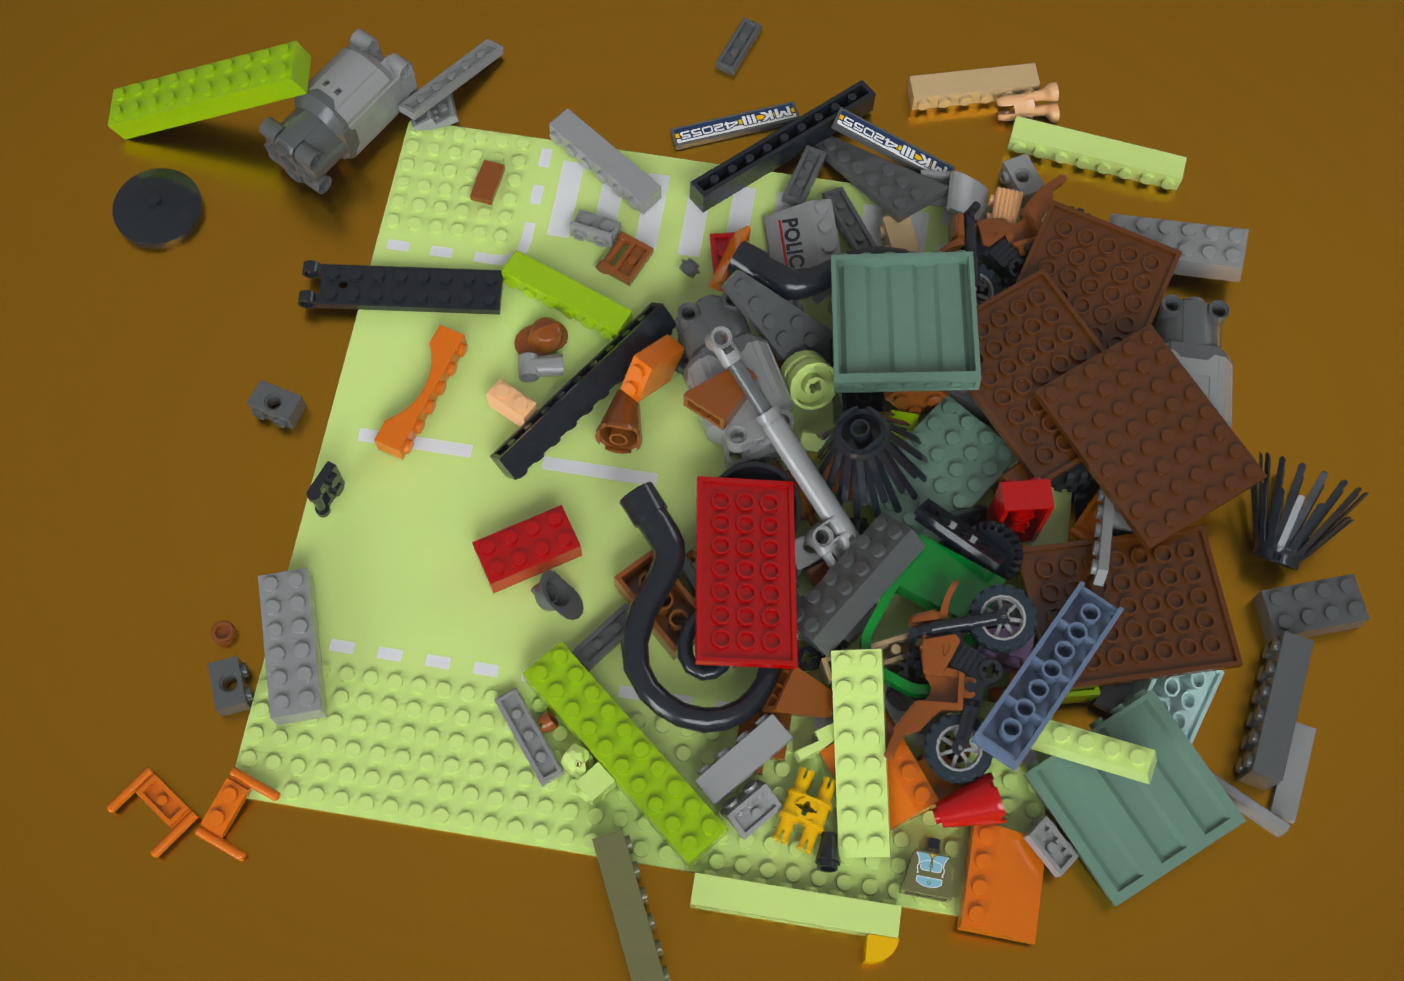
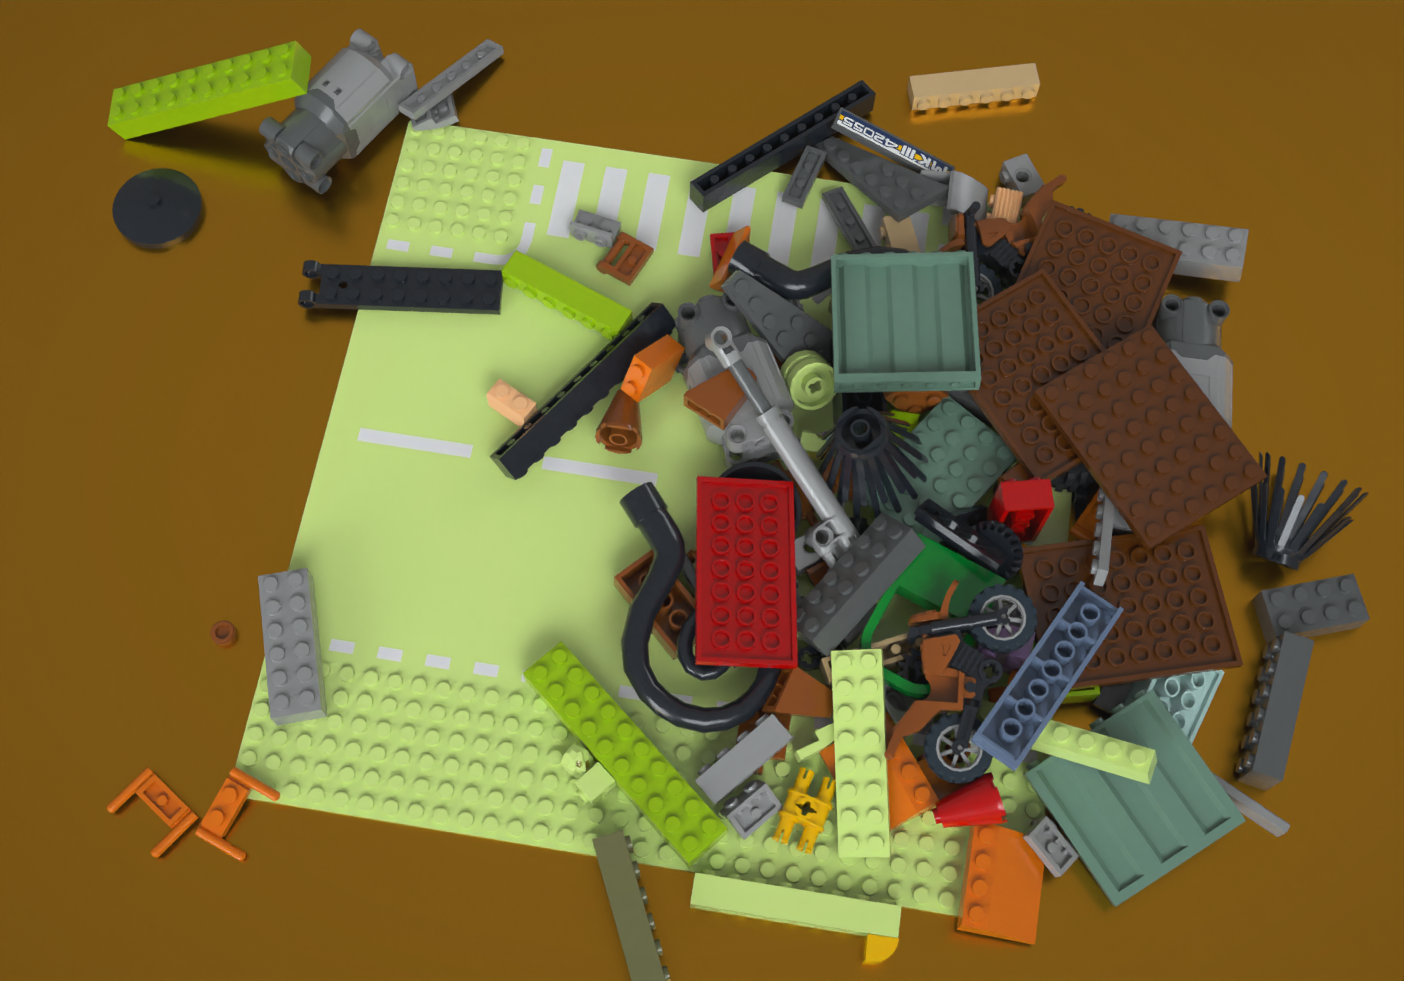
(221, 675): dark grey brick -> none
(268, 395): dark grey brick -> none
(330, 485): black plate -> none
(399, 432): orange arch -> none
(487, 182): dark orange tile -> none
(527, 549): red brick -> none
(529, 737): light grey tile -> none
(533, 367): light grey piece -> none
(541, 337): dark orange piece -> none
(548, 721): dark orange hinge -> none
(557, 595): dark grey piece -> none
(602, 640): dark grey plate -> none
(605, 161): light grey brick -> none
(689, 267): dark grey plate -> none
(734, 125): tile -> none
(738, 46): dark grey tile -> none
(803, 234): light grey piece -> none
(828, 854): black cone -> none
(929, 873): olive torso -> none
(1025, 106): light nougat piece -> none
(1097, 153): yellowish green brick -> none
(1288, 792): light grey tile -> none

